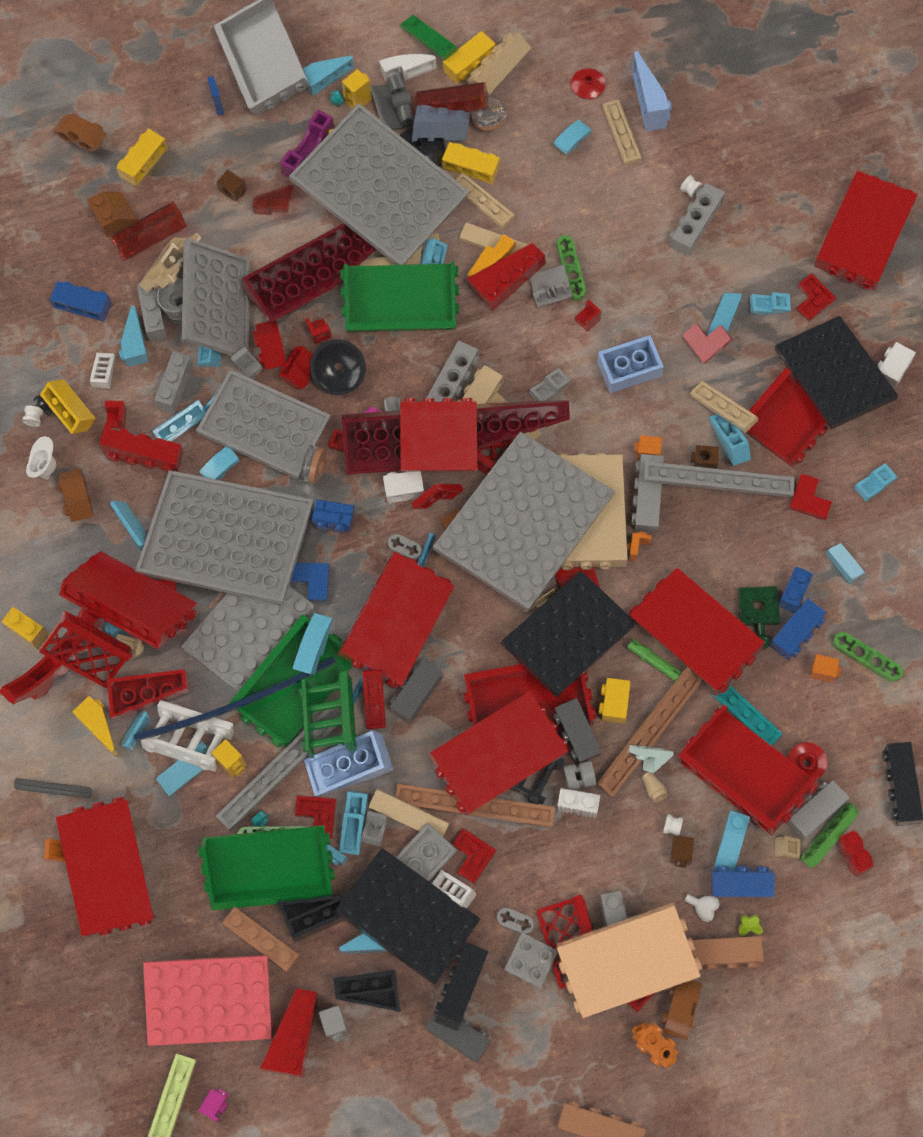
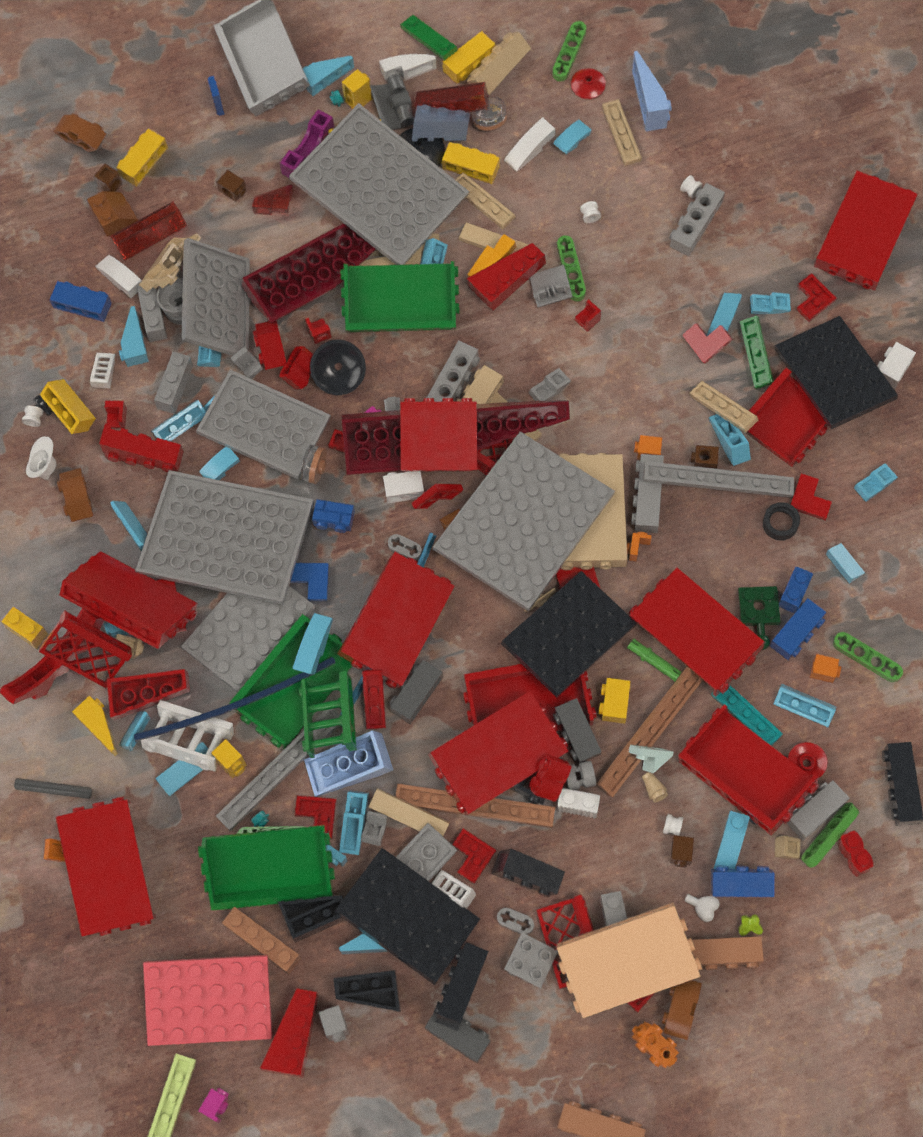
(108, 178): none -> reddish brown brick
(119, 275): none -> white slope
(528, 872): none -> black wedge
(530, 144): none -> white slope
(550, 777): none -> red brick
(570, 51): none -> bright green beam
(590, 212): none -> white wheel
(630, 364): light blue brick -> none
(756, 352): none -> green plate
(788, 509): none -> black tyre
(805, 705): none -> medium azure slope

